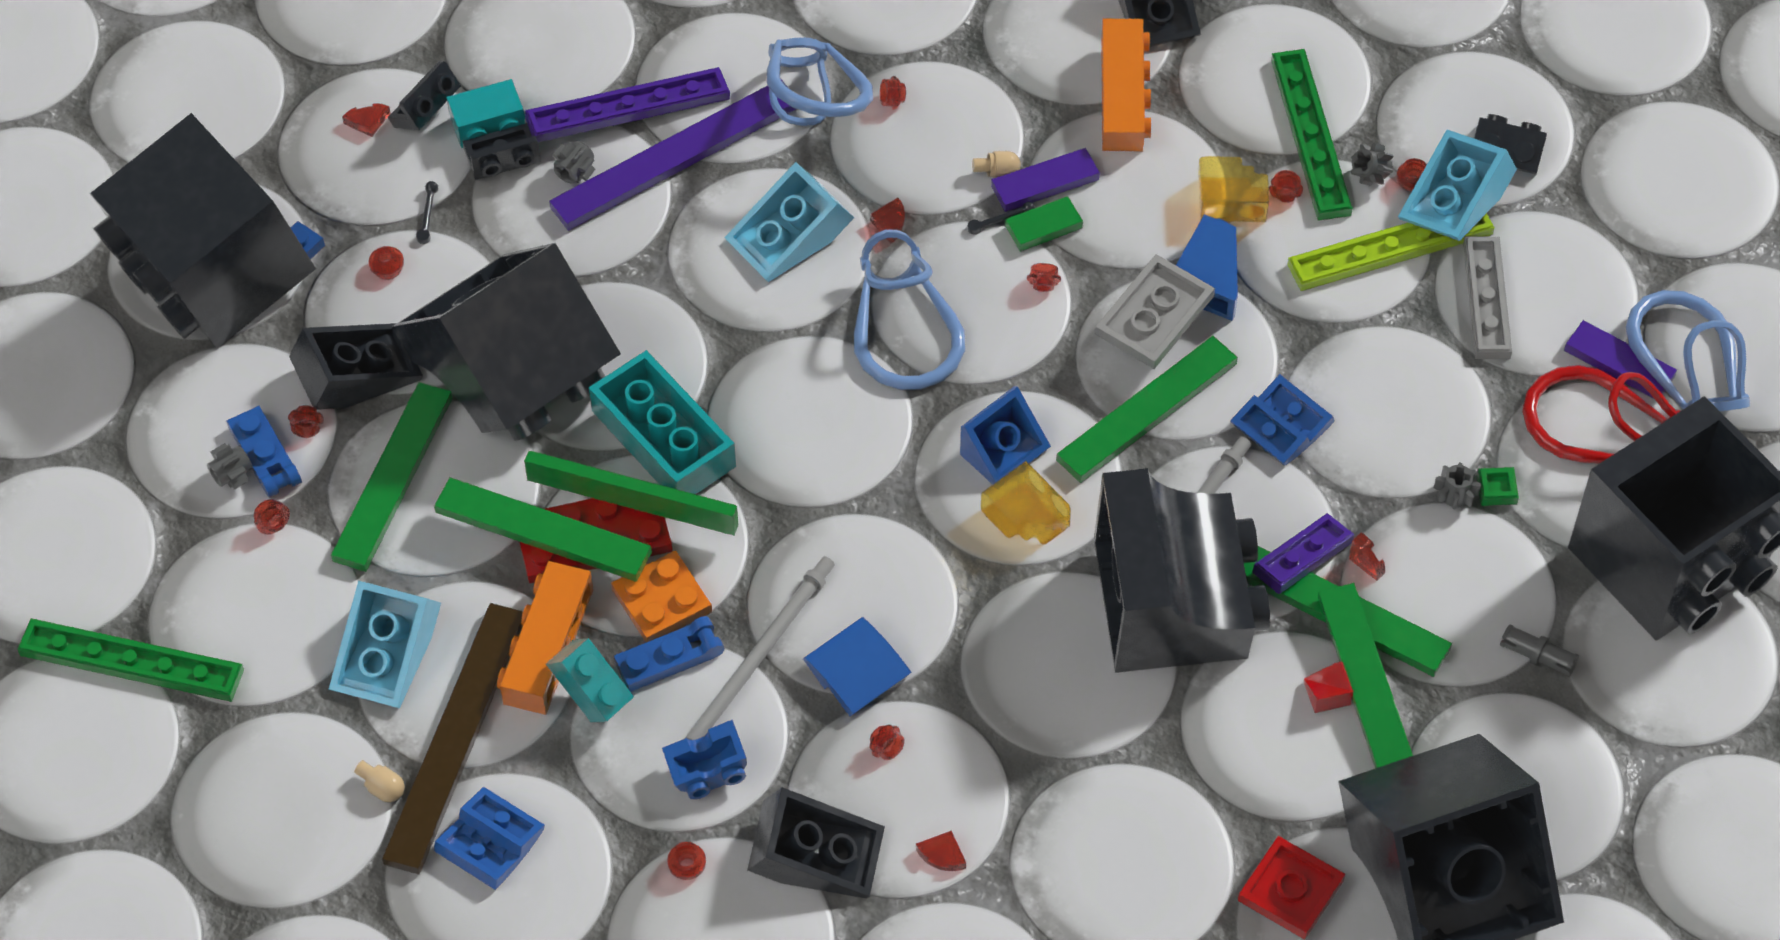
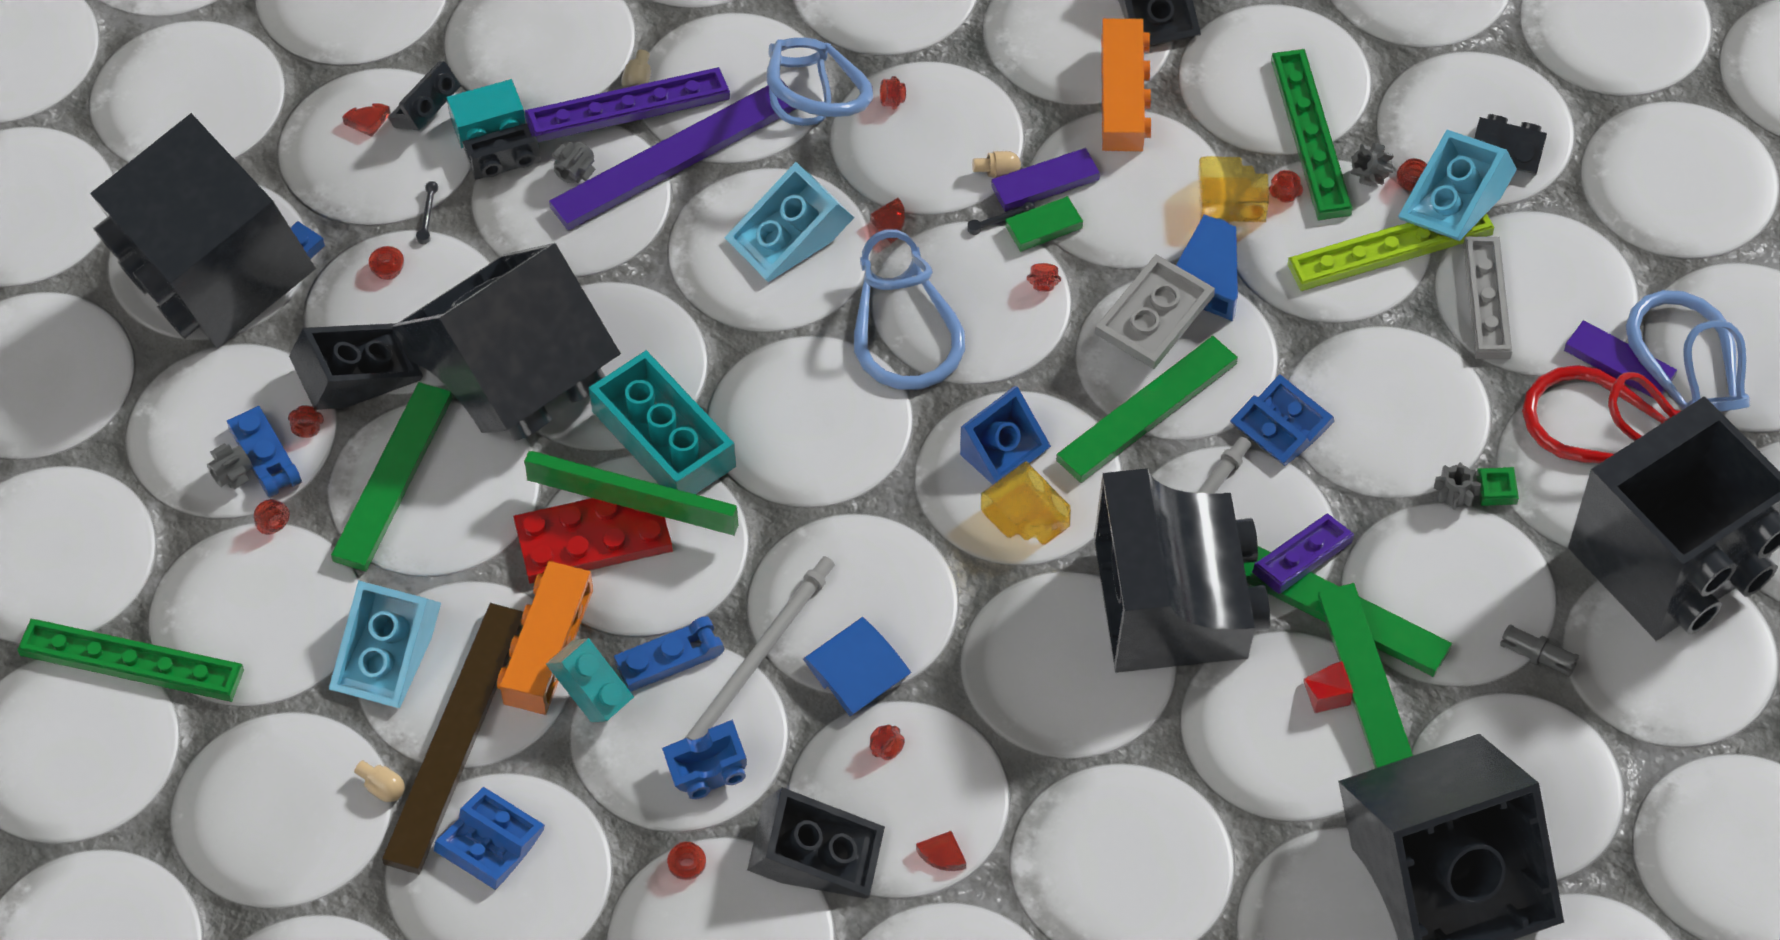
(543, 529): green tile -> none
(637, 70): none -> dark tan cylinder
(662, 597): orange plate -> none
(1291, 887): red plate -> none
(1365, 558): clear red tile -> none

